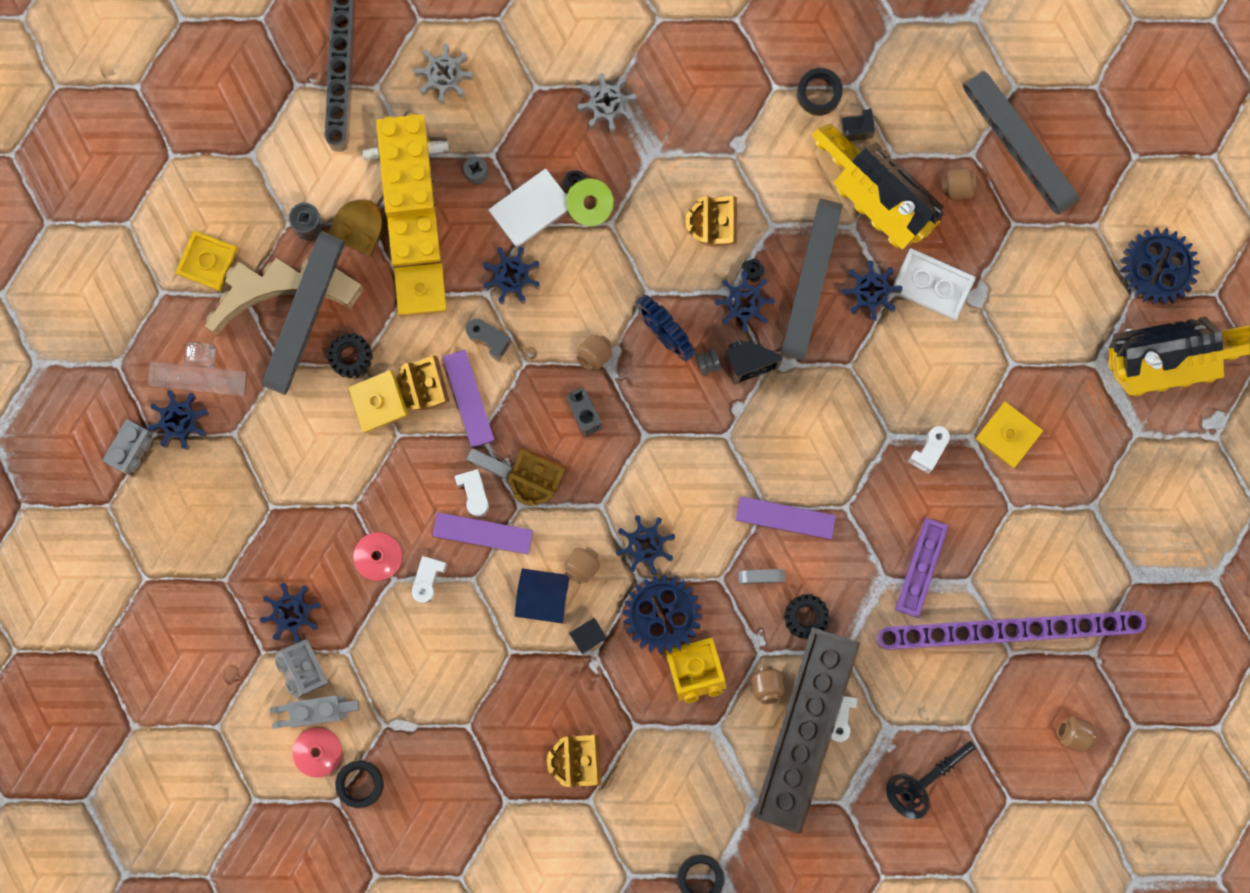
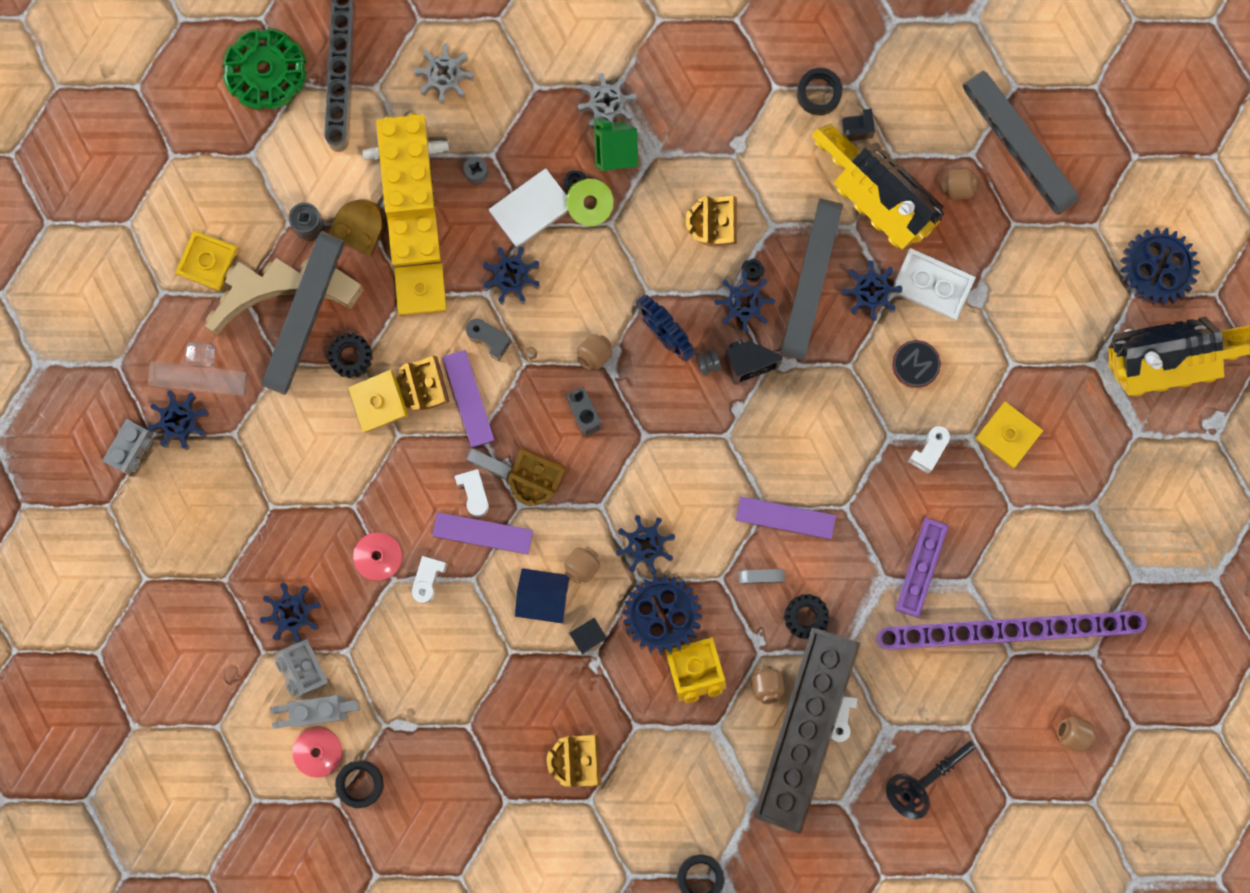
(272, 80): none -> green plate
(615, 145): none -> green plate
(916, 364): none -> black tile

